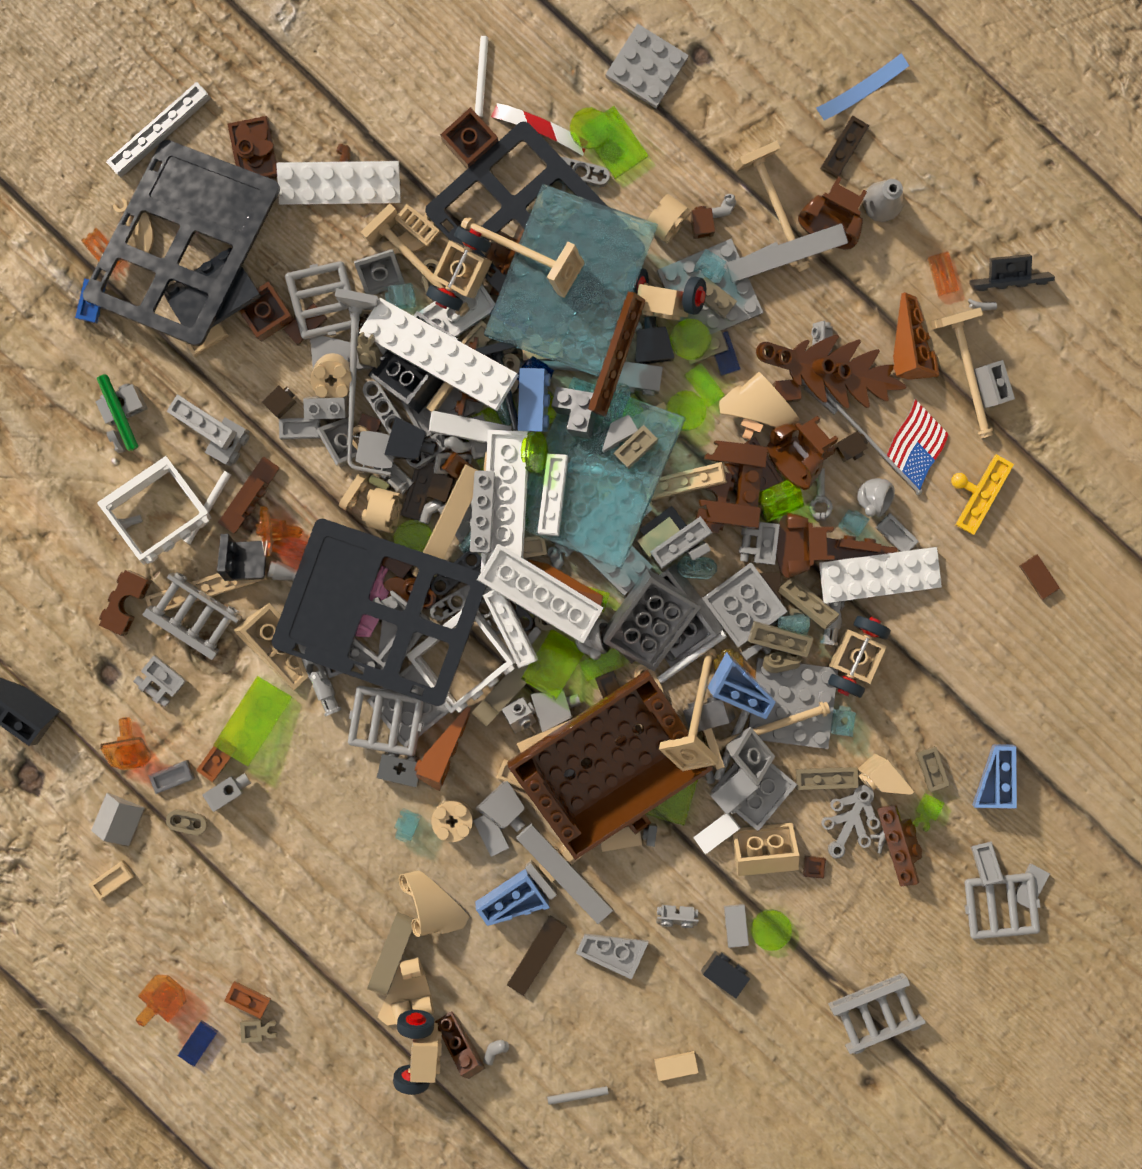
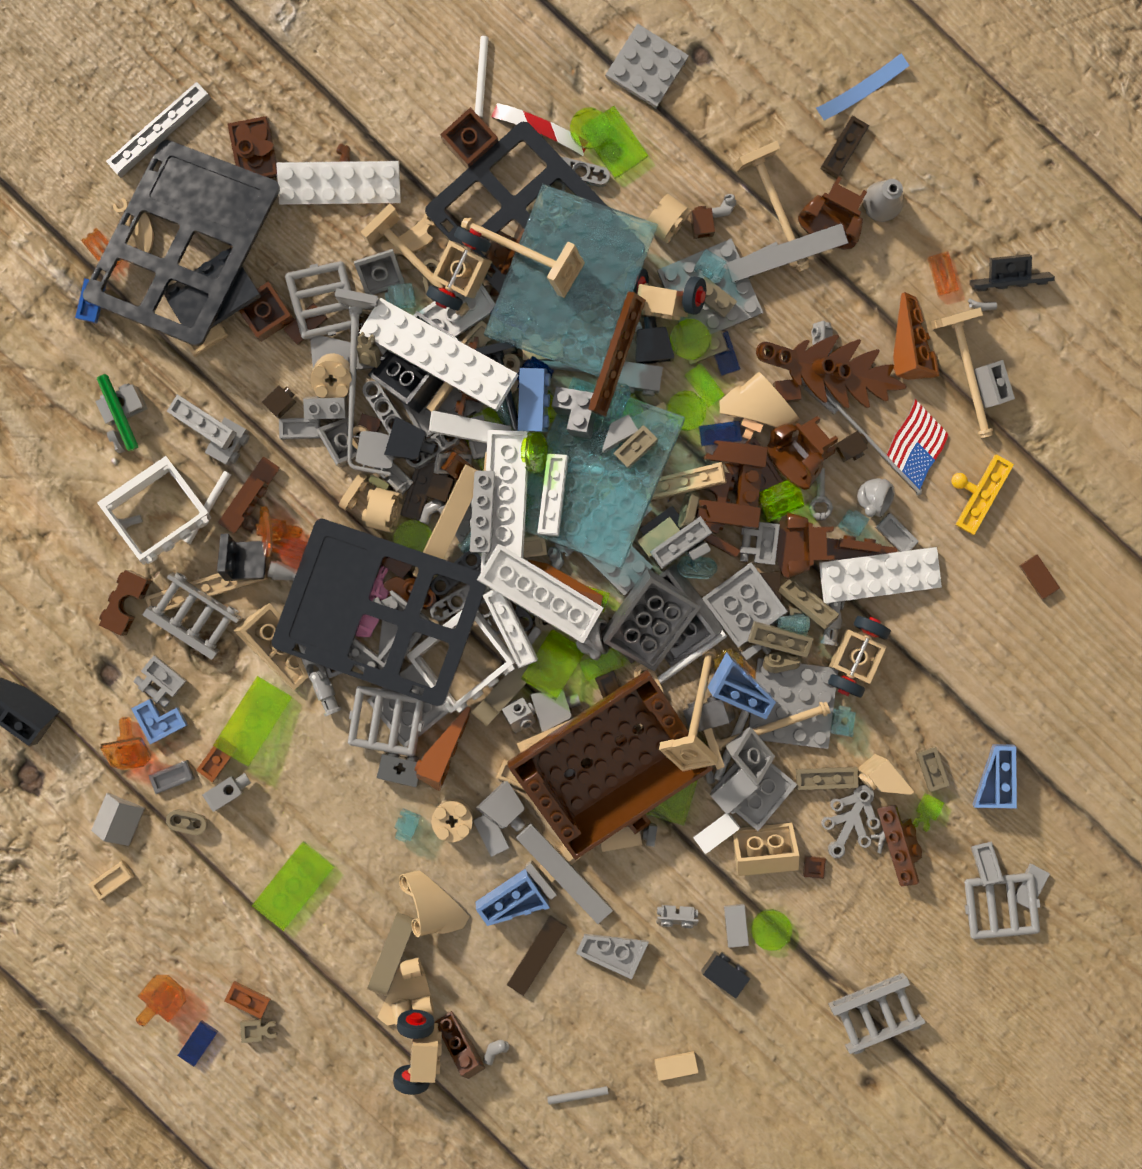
(156, 726): none -> medium blue plate
(293, 885): none -> clear neon green tile
(408, 216): tan slope -> none
(457, 445): light grey arm -> none
(688, 509): none -> dark tan plate
(721, 432): none -> clear blue plate
(722, 545): none -> reddish brown tile

